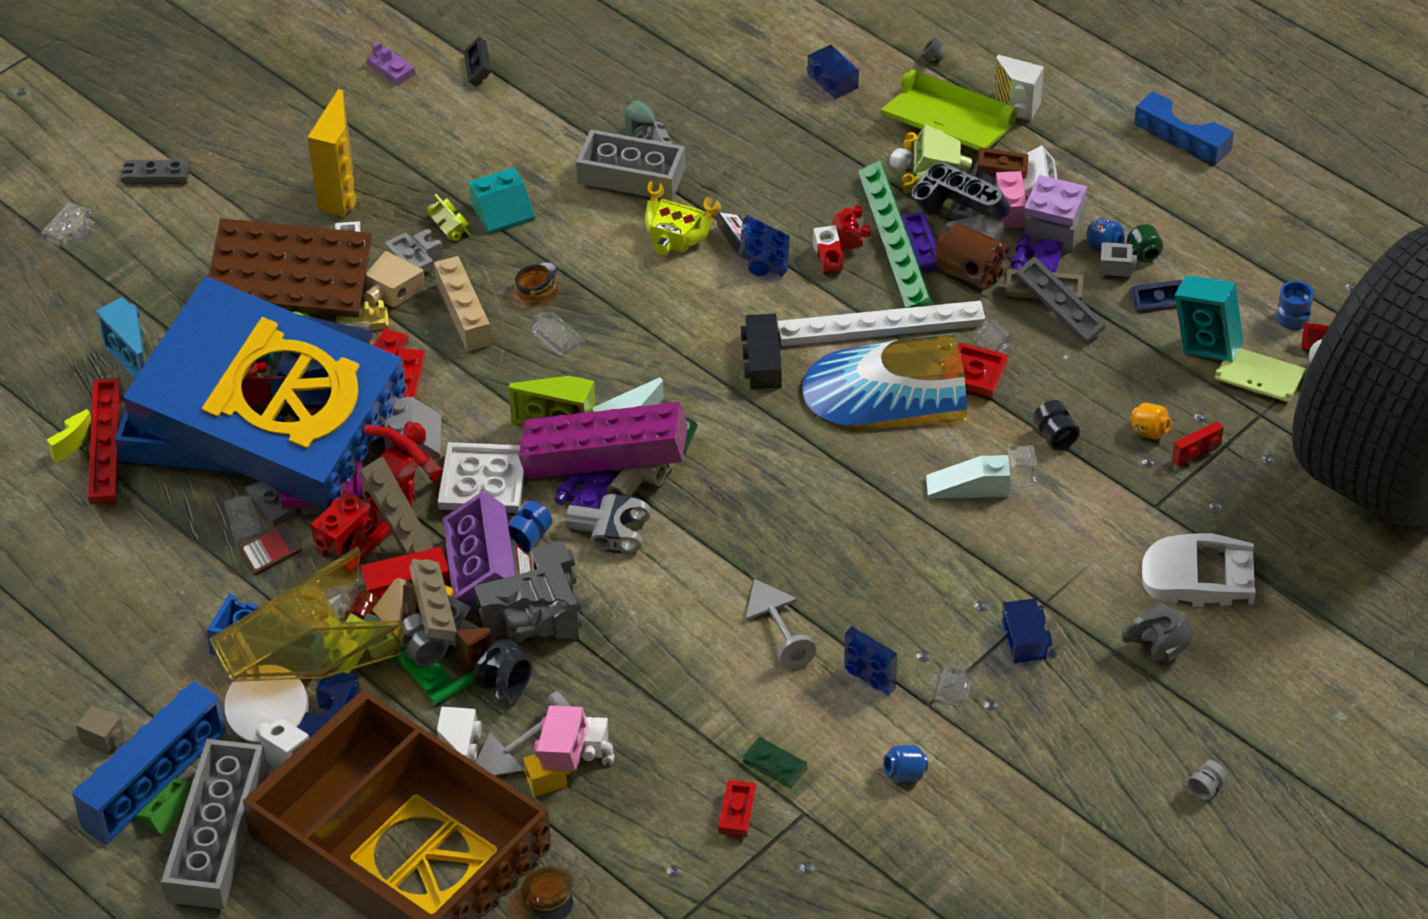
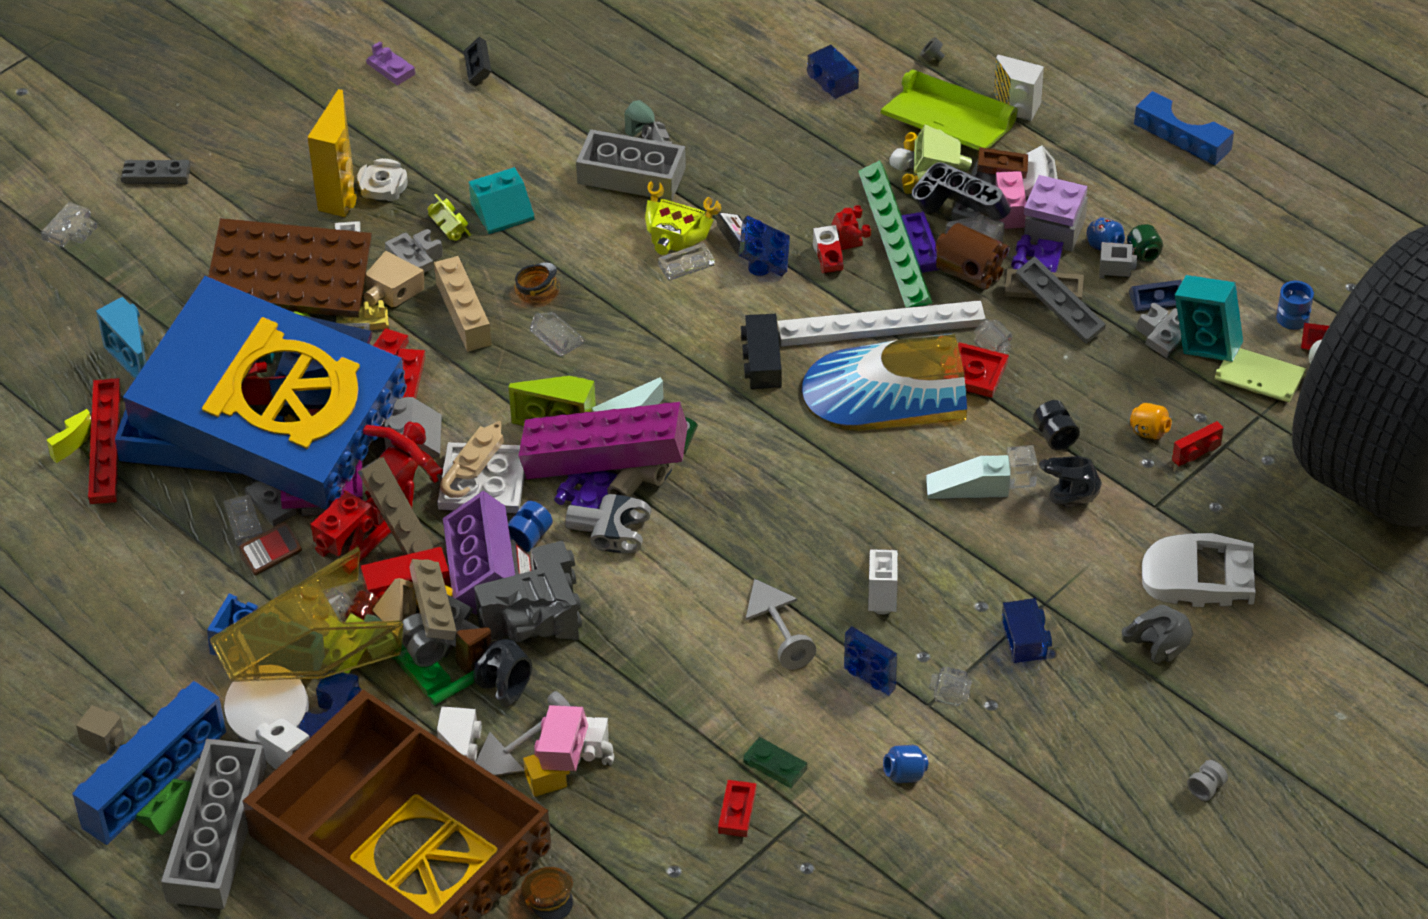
(388, 189): none -> white plate
(473, 458): none -> tan plate
(686, 261): none -> clear plate
(883, 581): none -> white slope
(1077, 480): none -> black helmet
(1161, 329): none -> light grey plate

